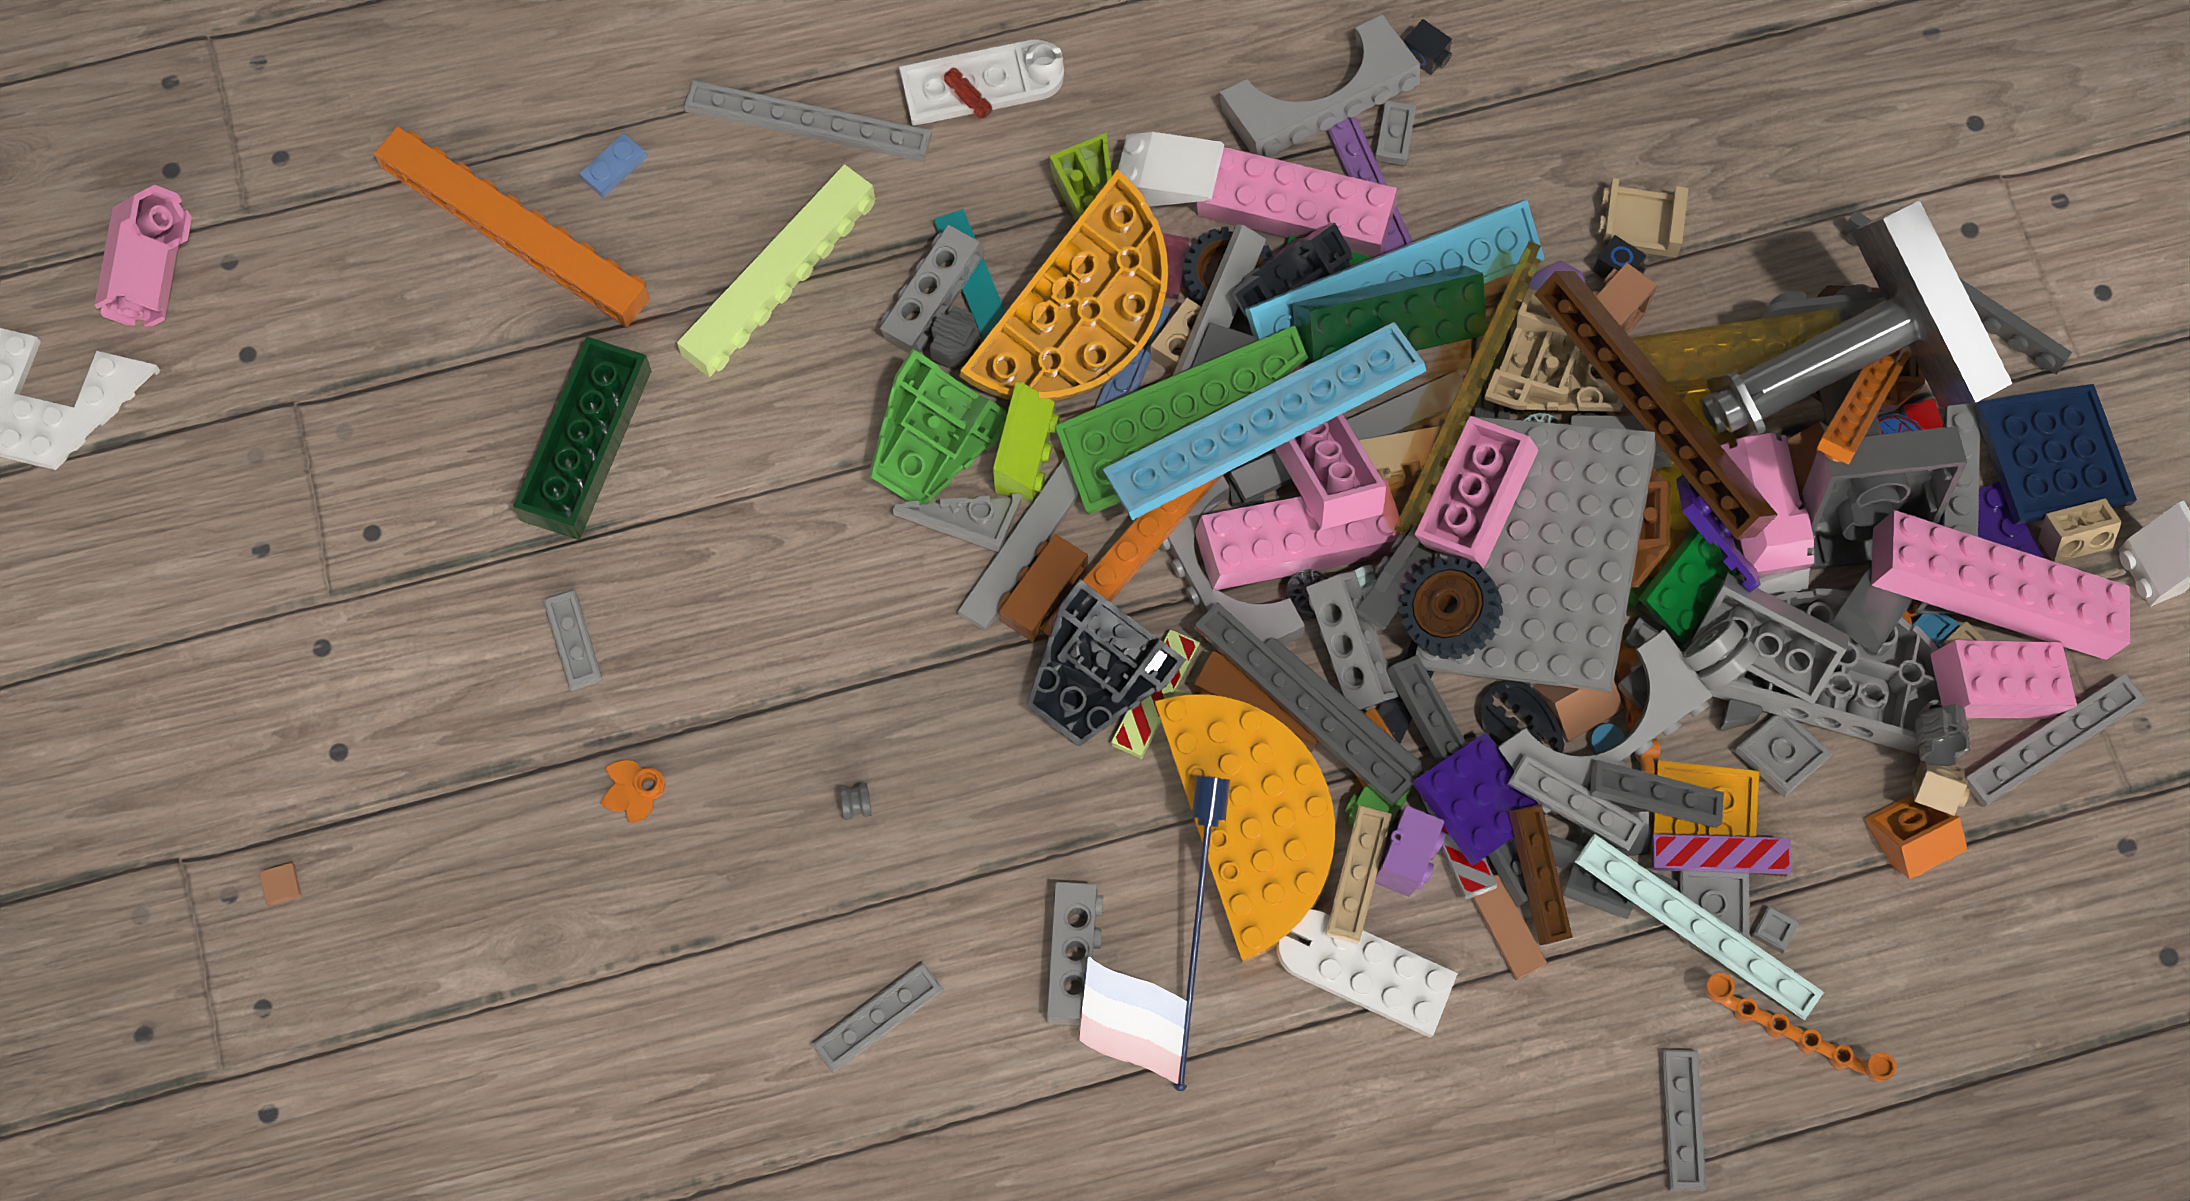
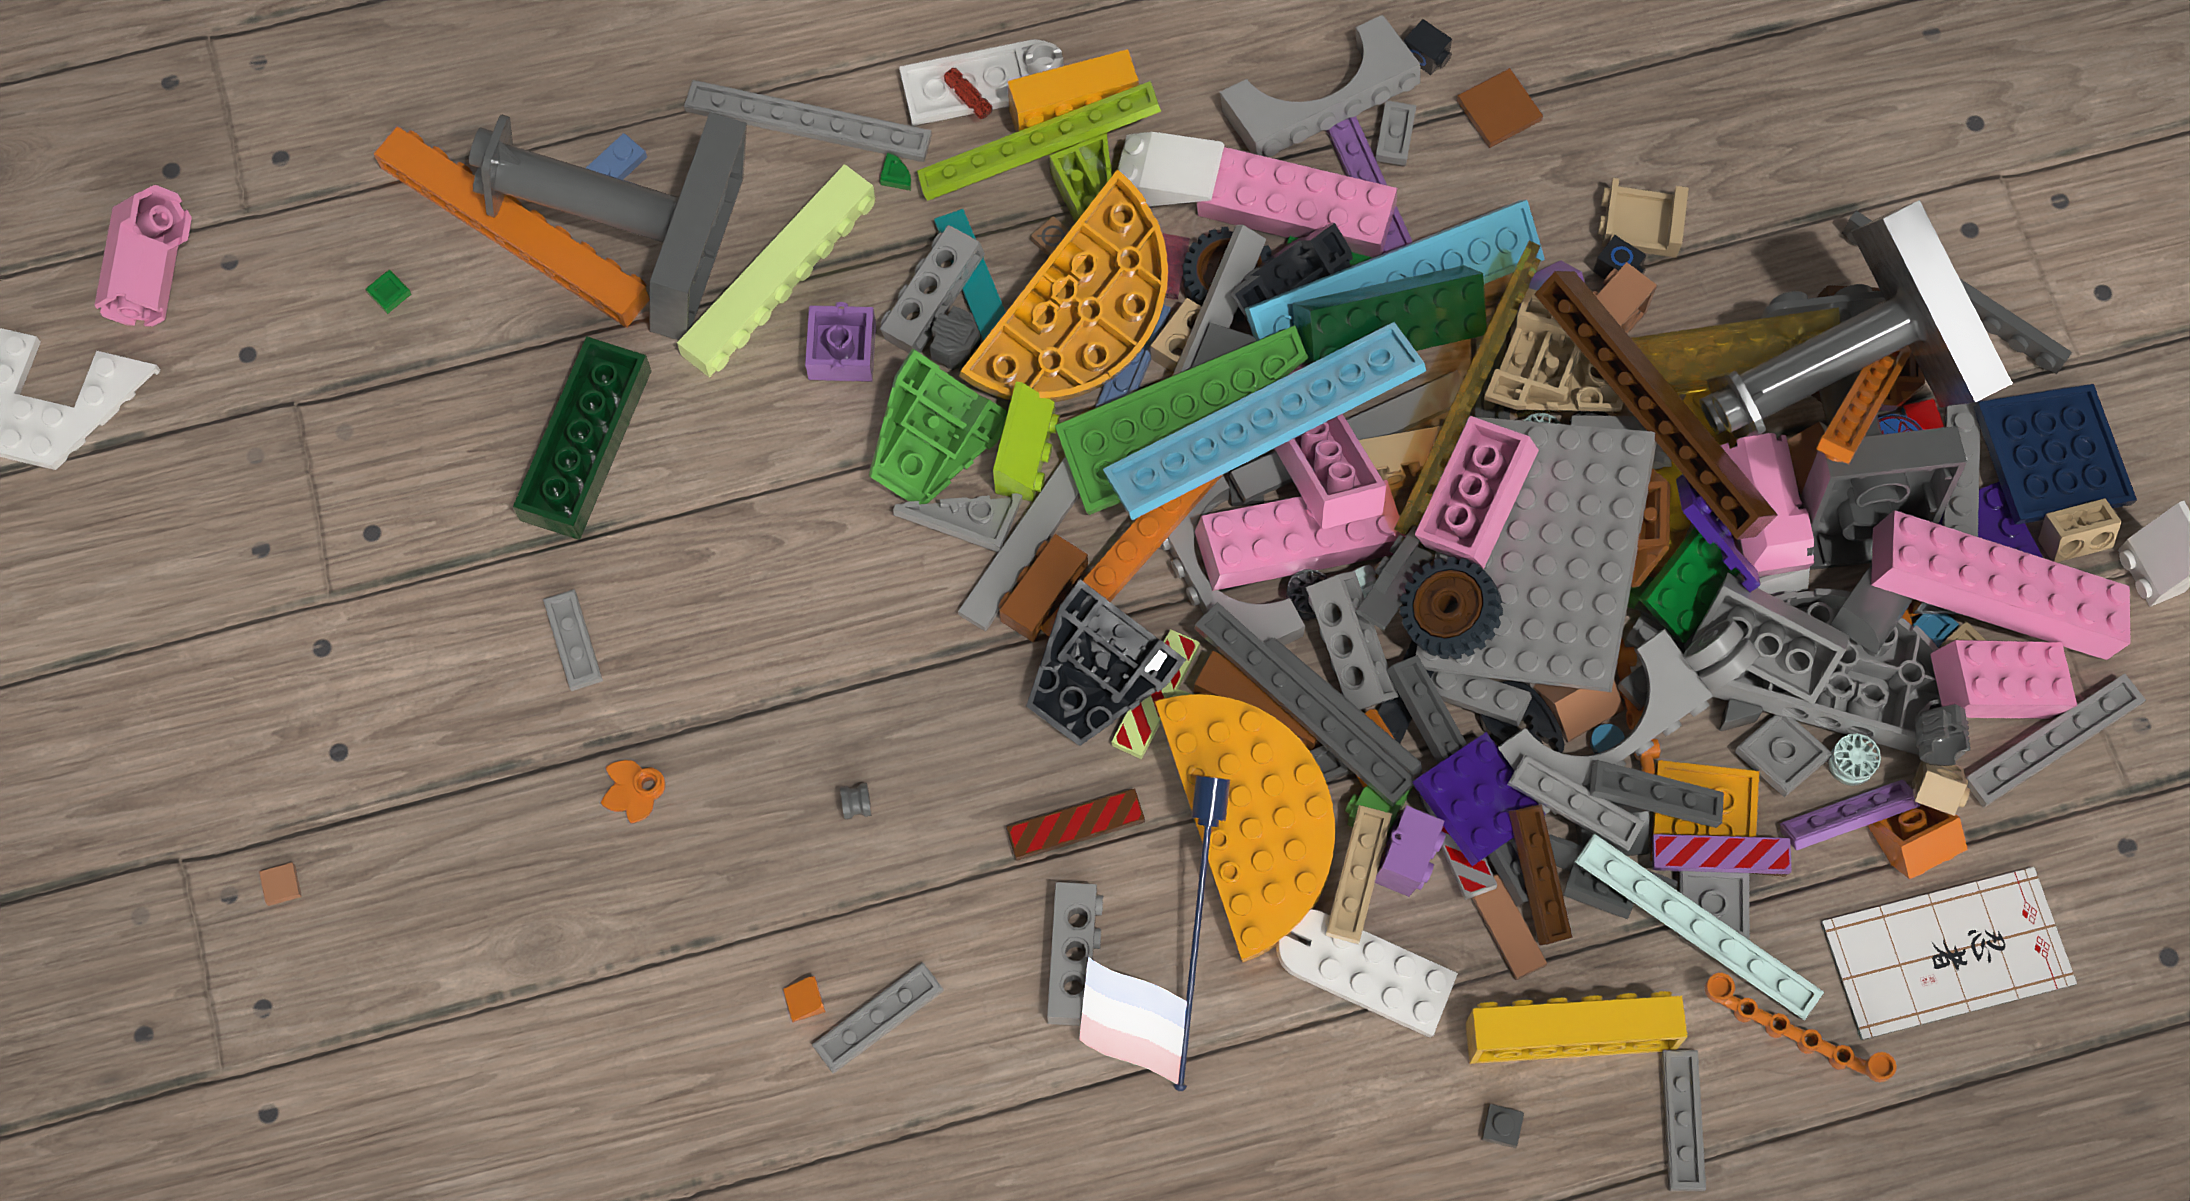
(388, 291): none -> green tile
(686, 225): none -> dark grey piece
(804, 999): none -> orange slope
(840, 343): none -> medium lavender brick
(895, 173): none -> green tile
(1039, 140): none -> lime plate
(1049, 235): none -> medium nougat tile
(1069, 87): none -> light orange brick
(1075, 824): none -> reddish brown tile
(1329, 764): none -> dark grey plate
(1483, 696): none -> light grey plate
(1499, 108): none -> dark orange tile
(1503, 1126): none -> dark grey plate
(1575, 1028): none -> yellow brick
(1775, 929): light grey tile -> none
(1849, 814): none -> medium lavender tile
(1854, 760): none -> light aqua wheel
(1948, 953): none -> white piece

